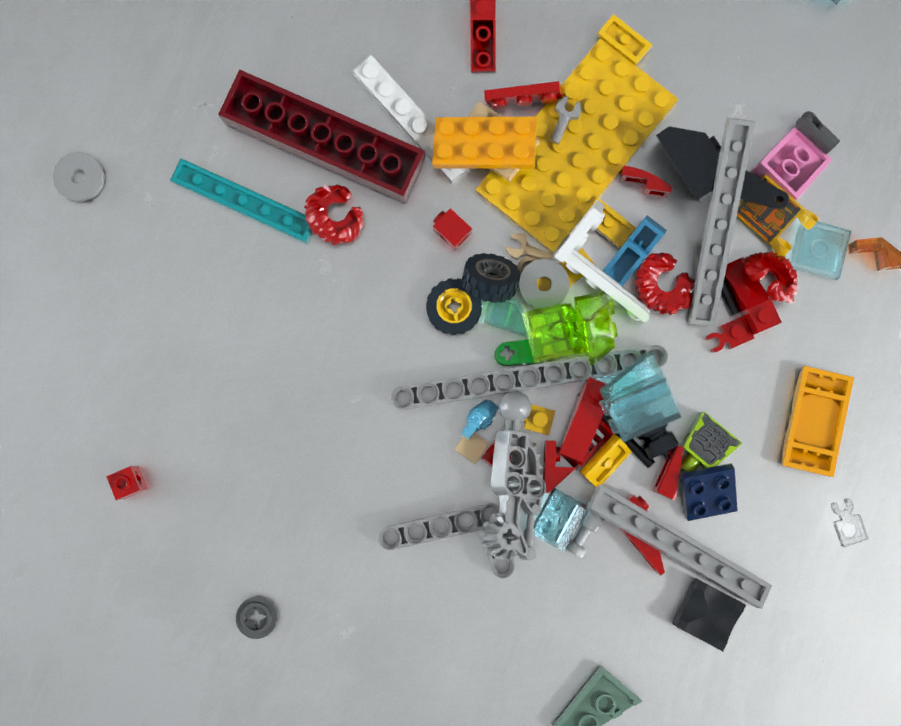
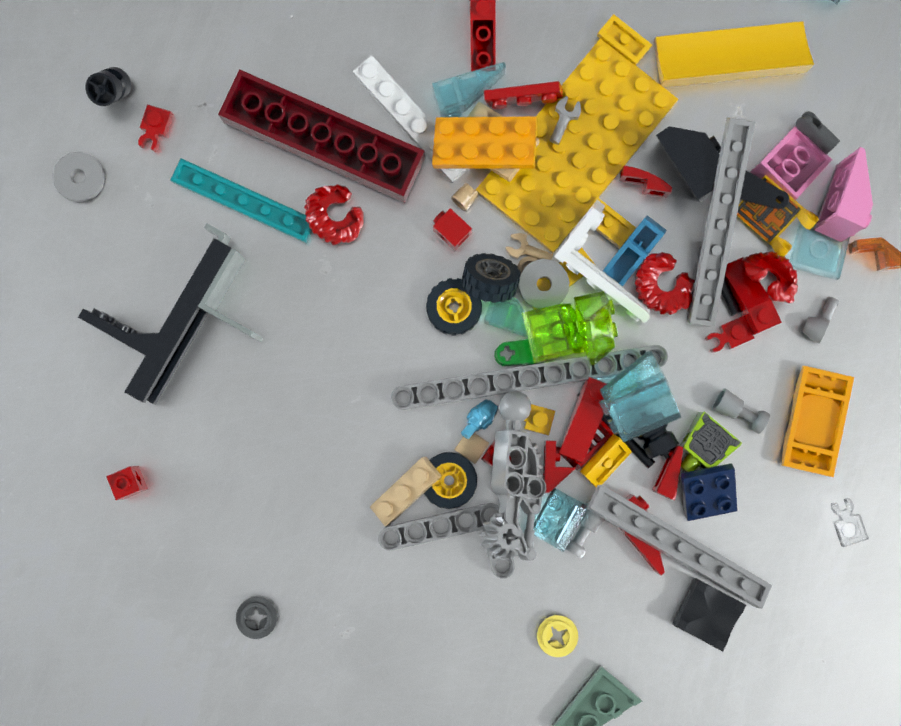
(108, 86): none -> black wheel
(155, 123): none -> red plate
(167, 348): none -> black piece
(405, 491): none -> tan plate
(462, 91): none -> clear light blue slope
(464, 197): none -> tan hose
(464, 481): none -> wheel
(555, 648): none -> light yellow gear
(732, 54): none -> yellow arch
(732, 406): none -> light grey piece
(816, 326): none -> light grey bar
(847, 199): none -> bright pink slope

